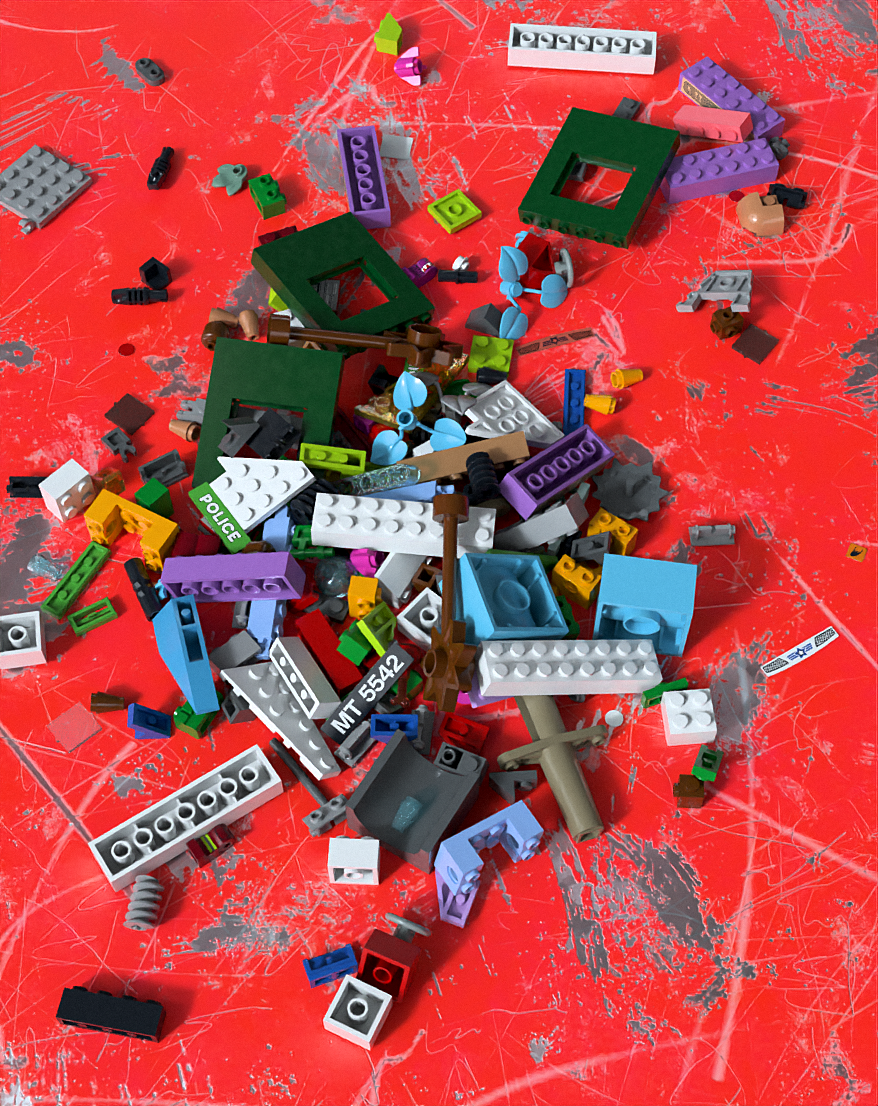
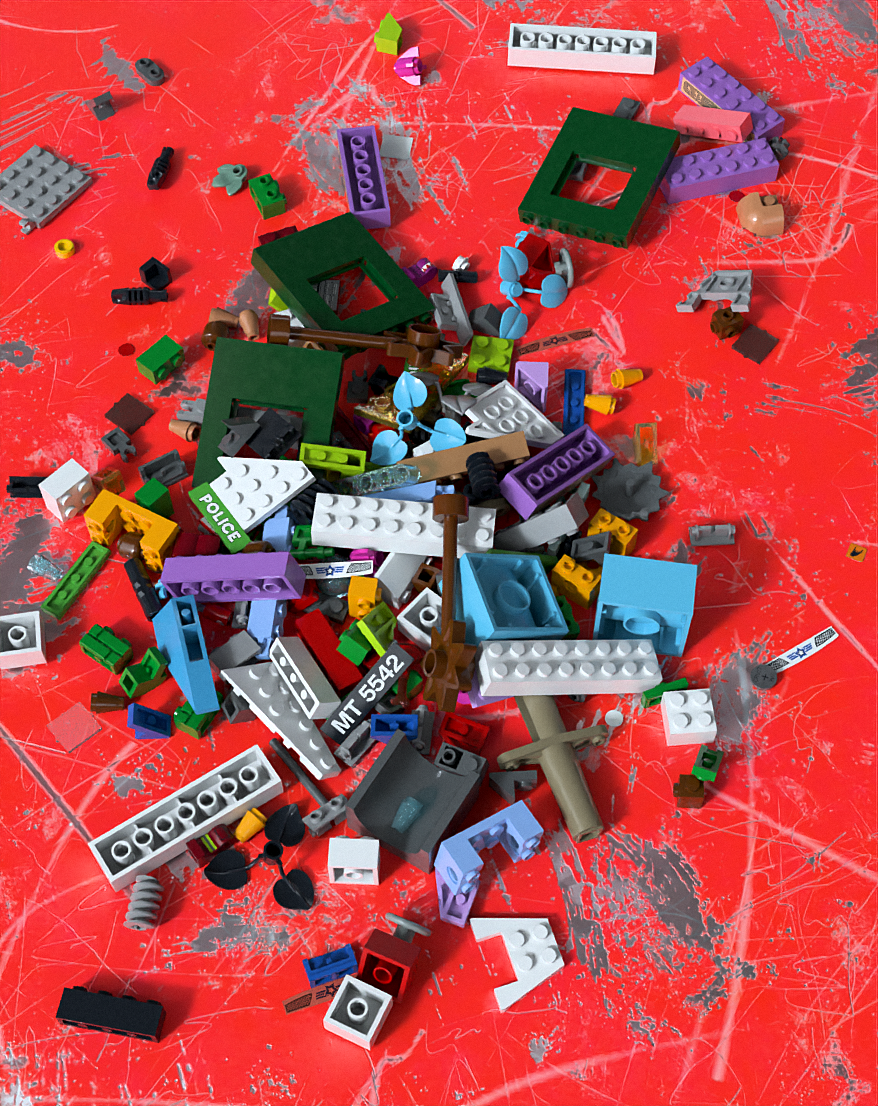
(64, 248): none -> yellow tile
(94, 618): bright green tile -> none
(101, 106): none -> dark grey slope
(106, 648): none -> green brick
(129, 546): none -> reddish brown head
(145, 676): none -> green brick
(160, 359): none -> green brick
(216, 613): none -> red piece
(250, 824): none -> light orange cone
(282, 828): none -> black plant
(313, 996): none -> clear red sticker
(337, 569): none -> white sticker
(358, 389): none -> dark grey plate
(450, 310): none -> light grey bracket
(454, 211): lime plate -> none
(530, 950): none -> white wing
(532, 382): none -> lavender slope
(645, 443): none -> slope
(763, 677): none -> flat silver piece
(793, 195): black hinge -> none

